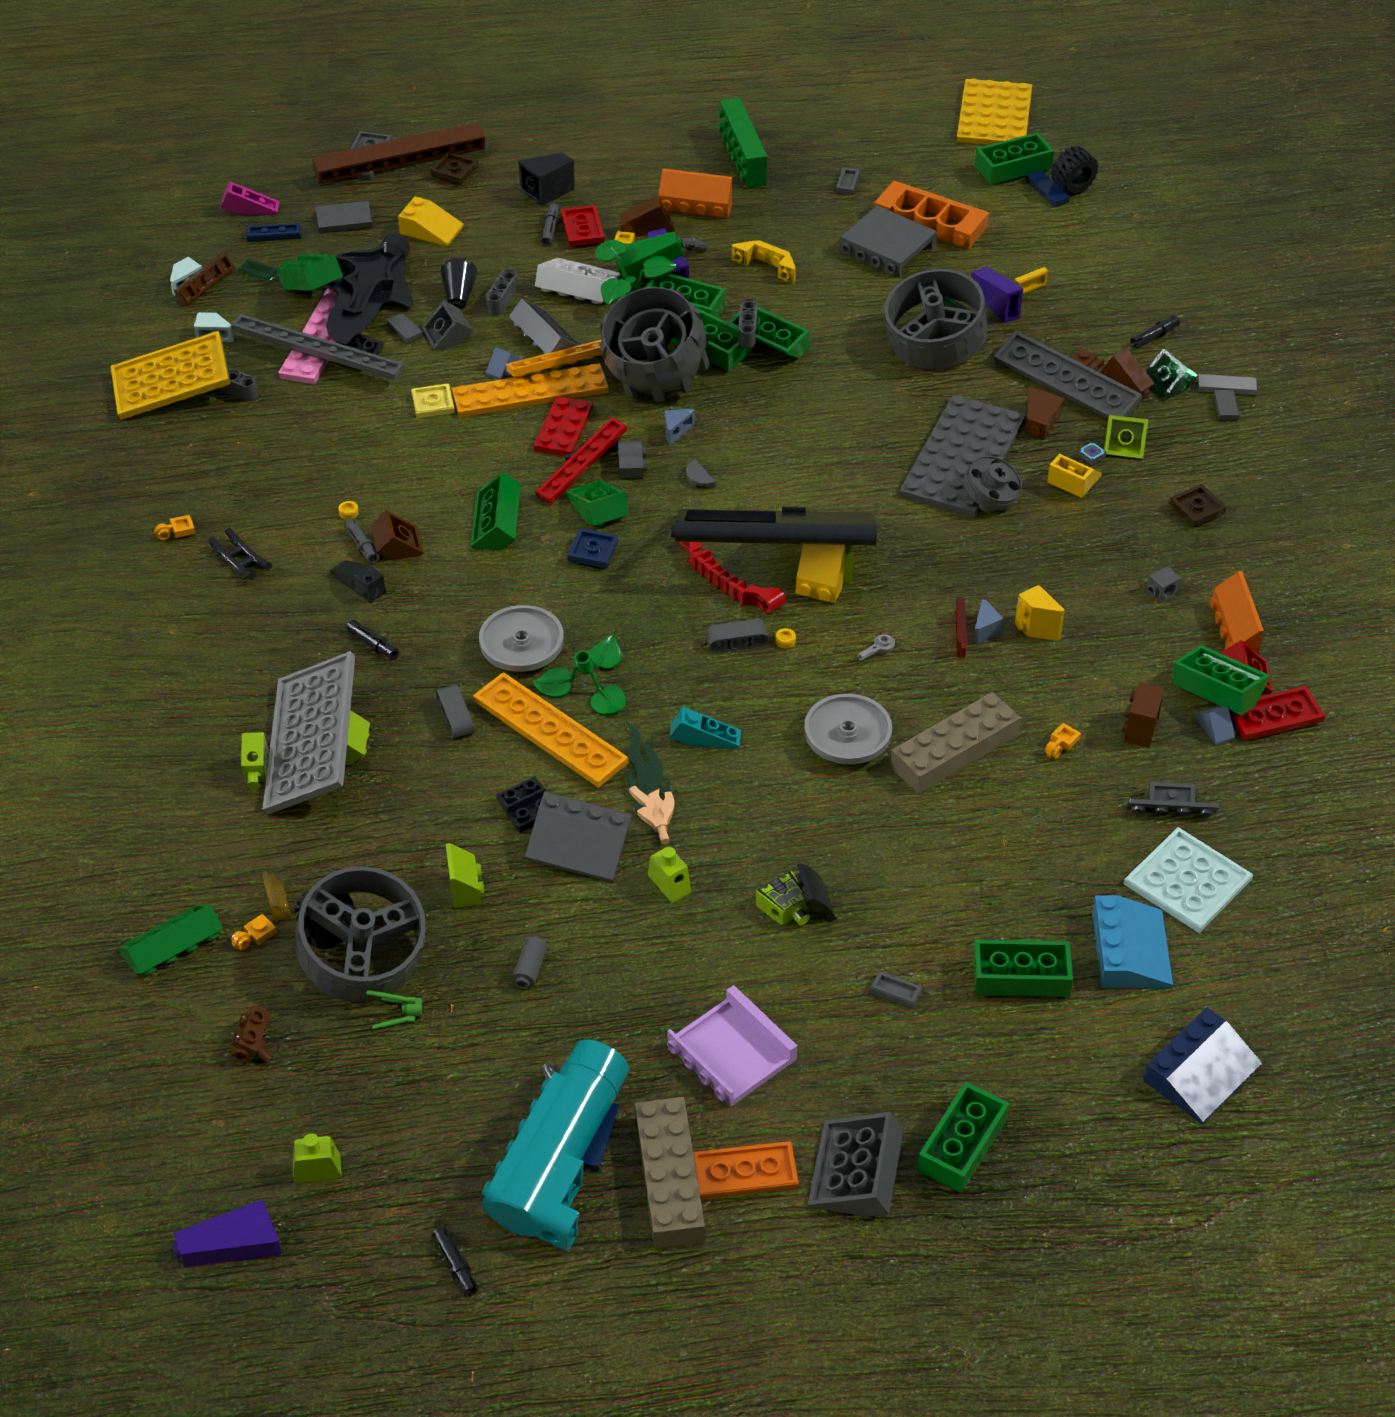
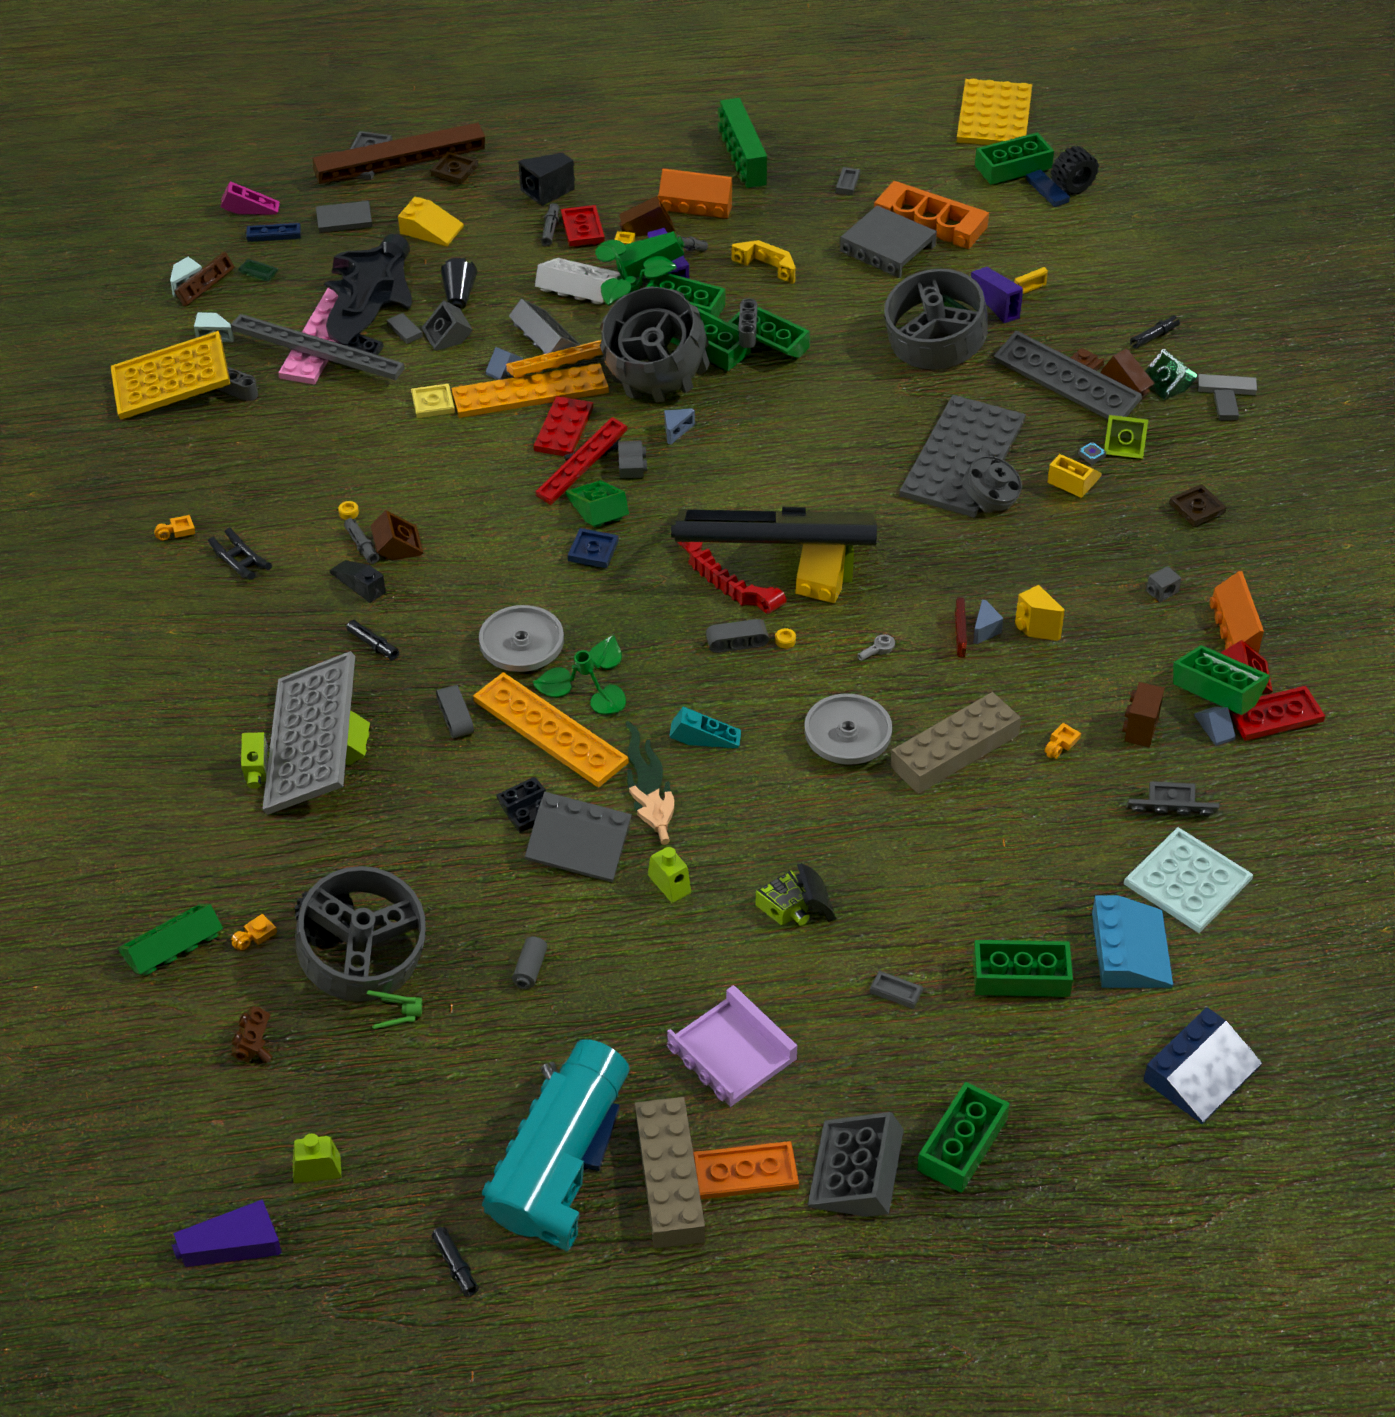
(276, 897): clear yellow slope -> none
(309, 271): green brick -> none
(464, 877): lime slope -> none
(496, 513): green slope -> none
(501, 292): dark grey beam -> none
(698, 475): dark grey tile -> none
(1042, 412): reddish brown slope -> none

